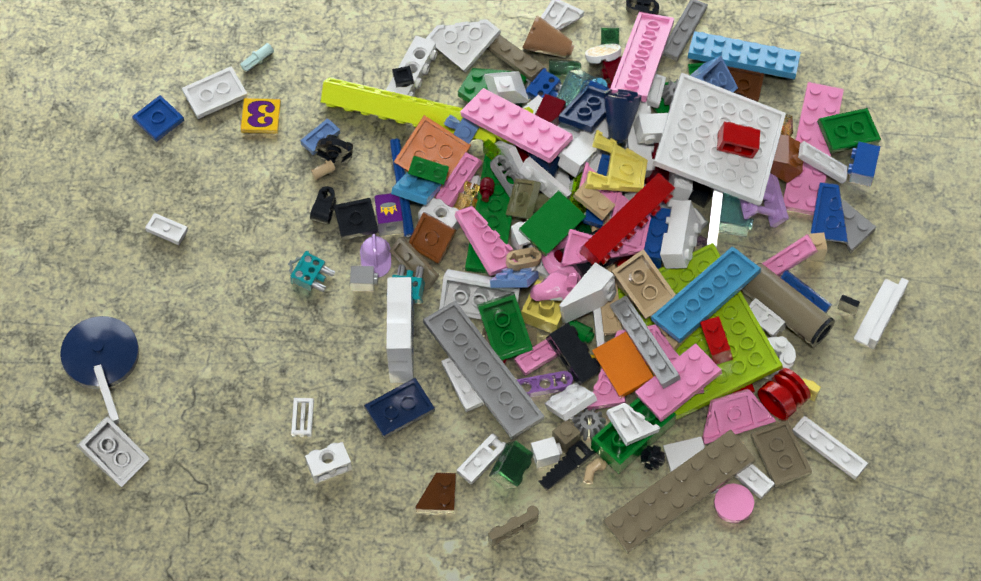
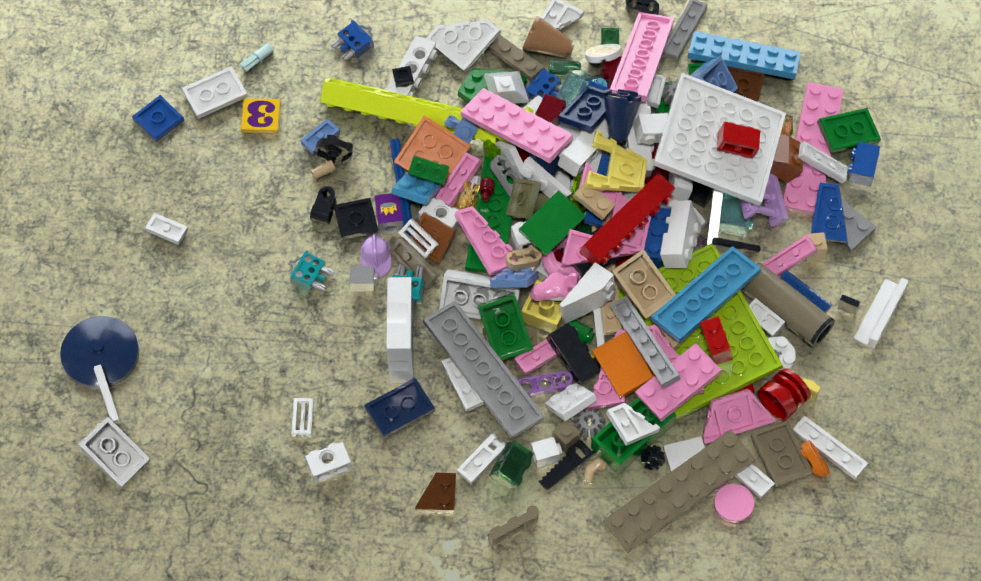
(354, 39): none -> blue piece
(430, 249): none -> white tile
(736, 244): none -> black bar
(818, 466): none -> orange plate

